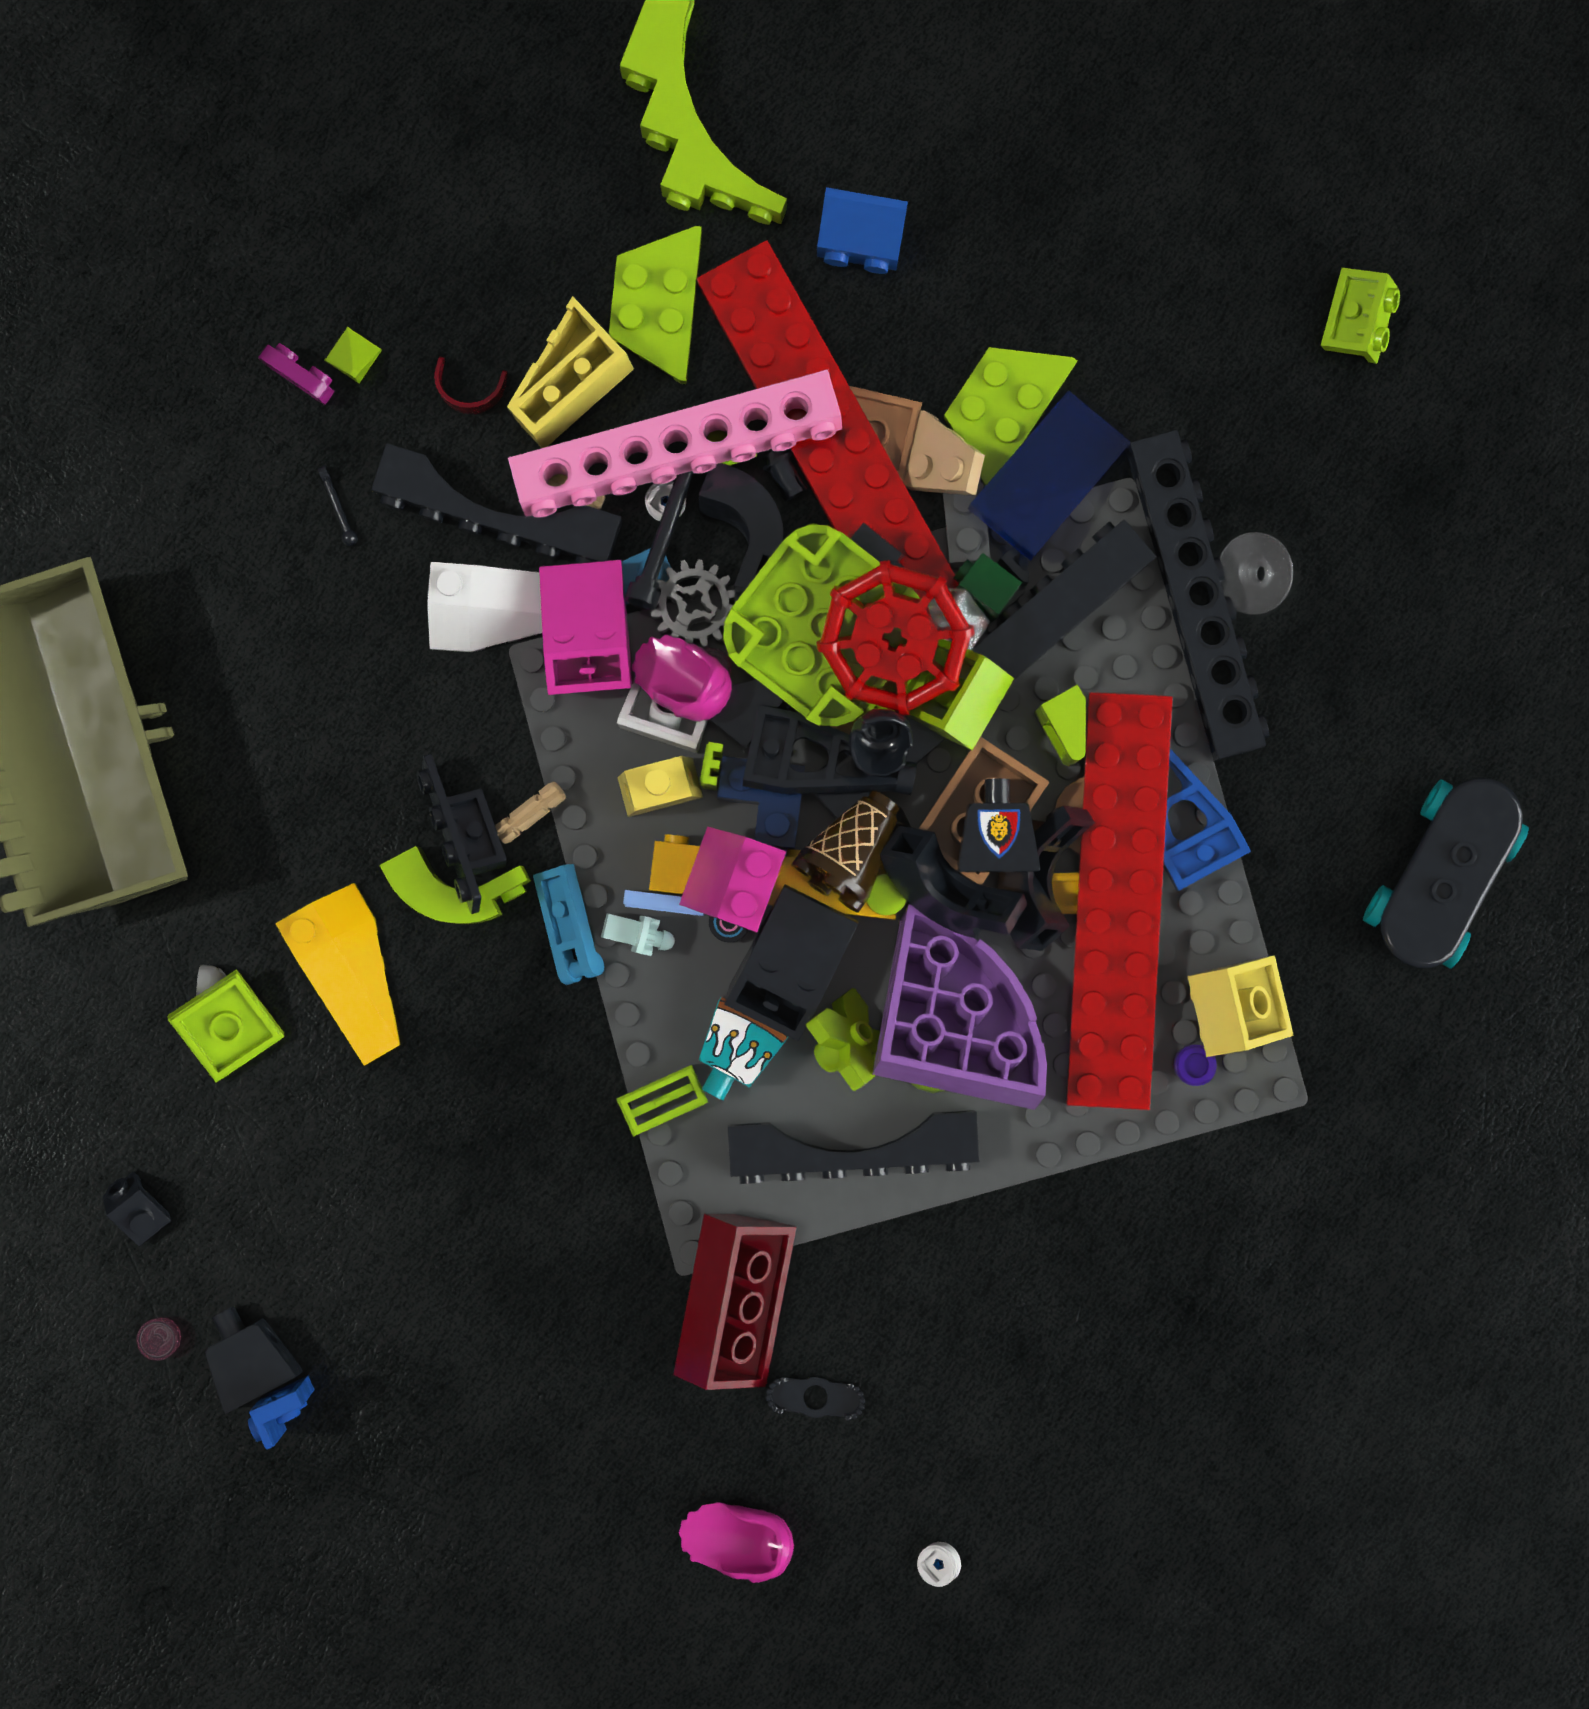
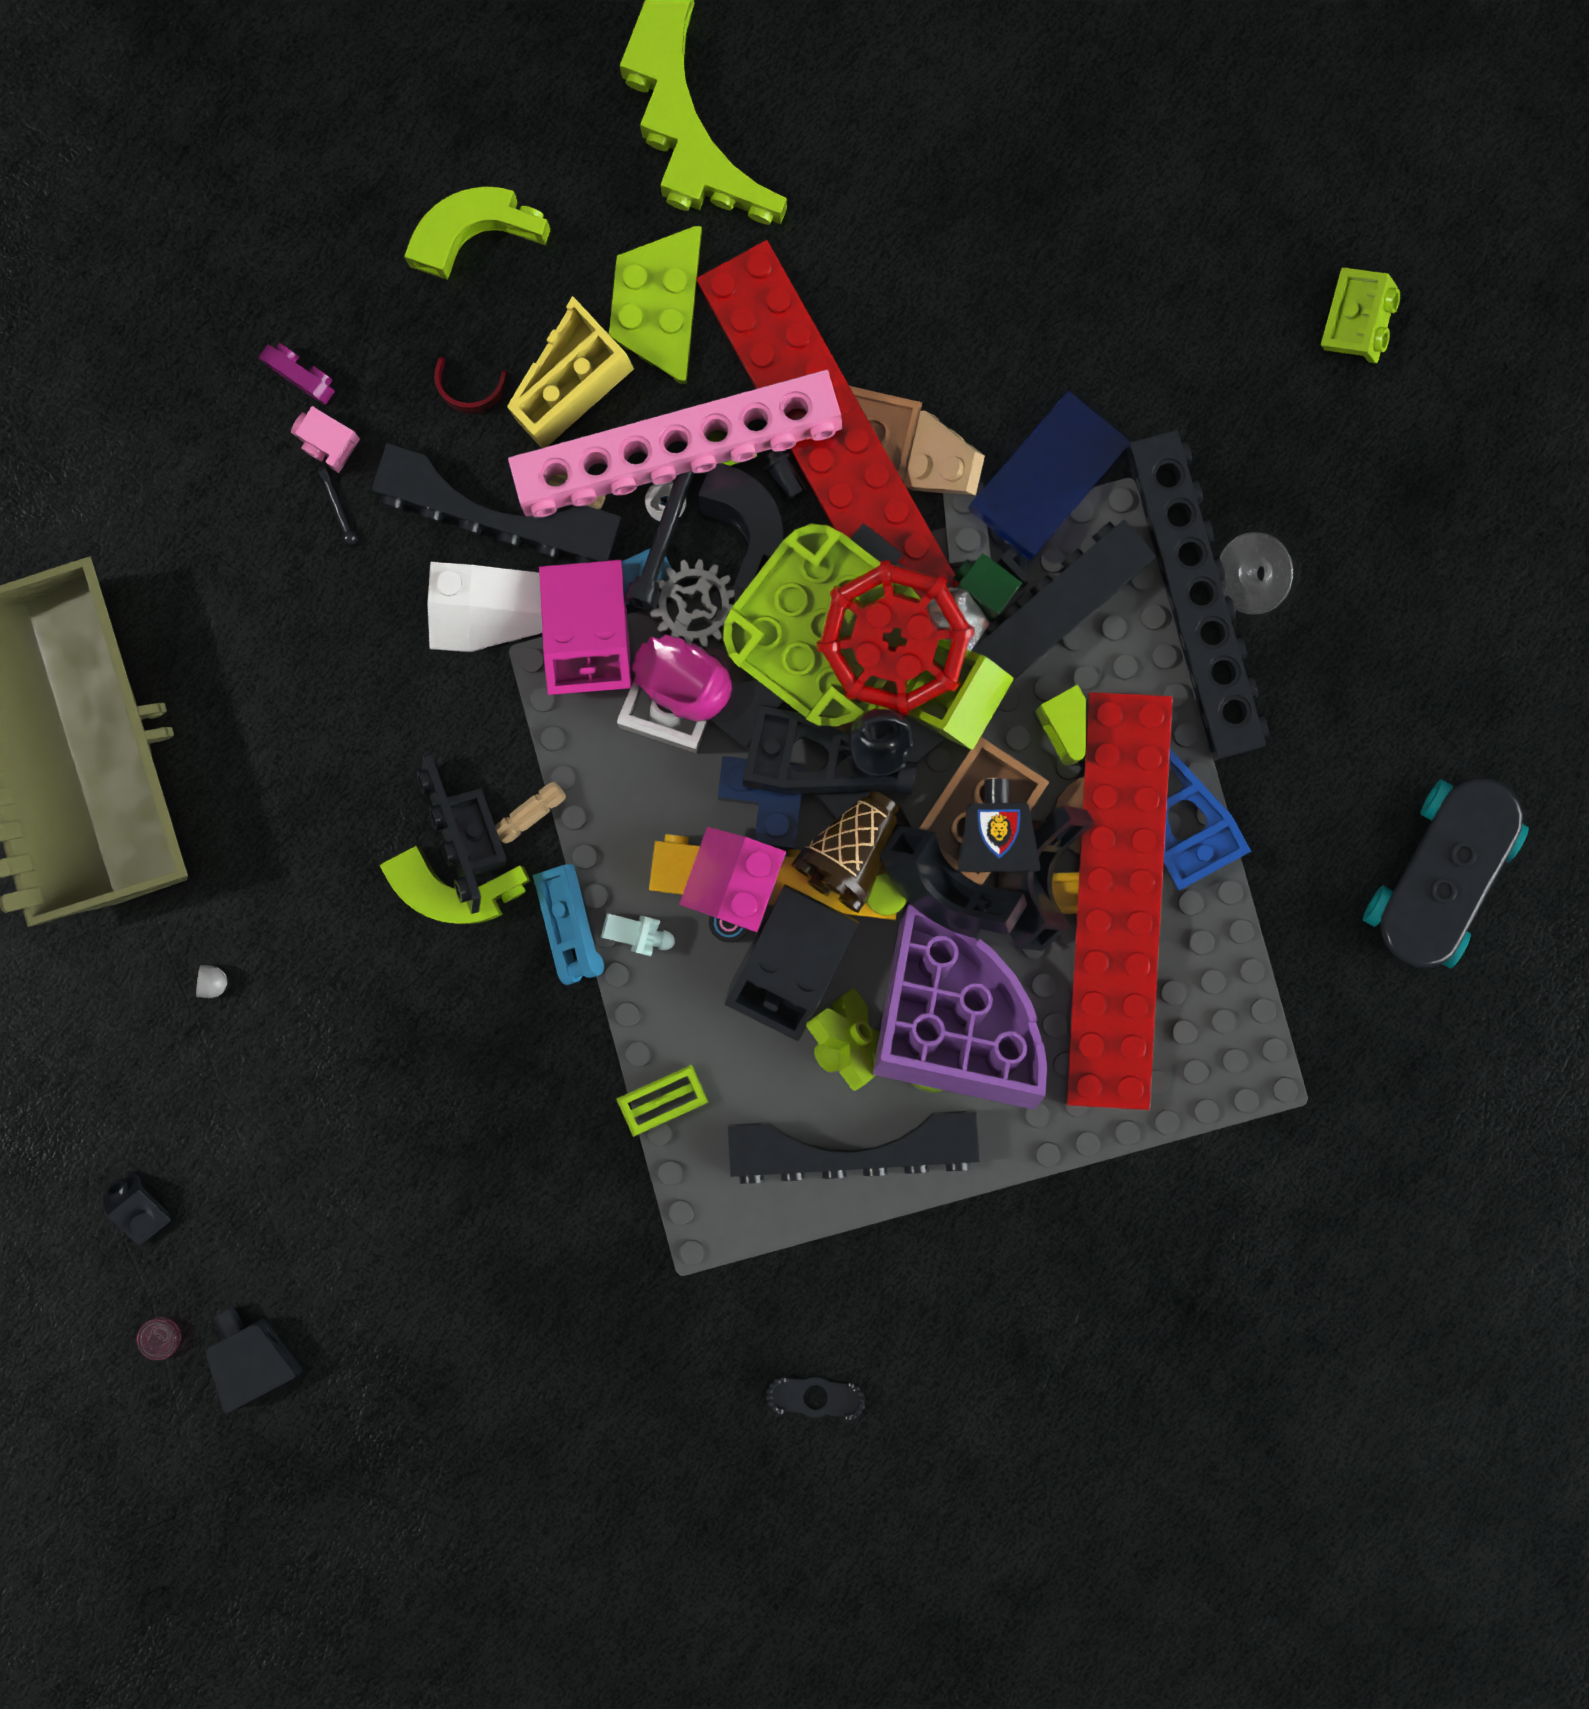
(226, 1026): lime tile -> none
(277, 1408): blue bracket -> none
(325, 437): none -> bright pink brick
(343, 961): yellow wedge -> none
(353, 355): lime slope -> none
(465, 215): none -> lime arch
(656, 902): light blue tile -> none
(659, 785): light yellow torso -> none
(711, 766): lime tile -> none
(734, 1302): dark red slope -> none
(736, 1049): torso -> none
(738, 1541): dark pink hair -> none
(861, 230): blue slope -> none
(939, 1564): white tile -> none
(1005, 402): lime wing -> none
(1193, 1065): dark purple tile -> none
(1240, 1006): light yellow slope -> none

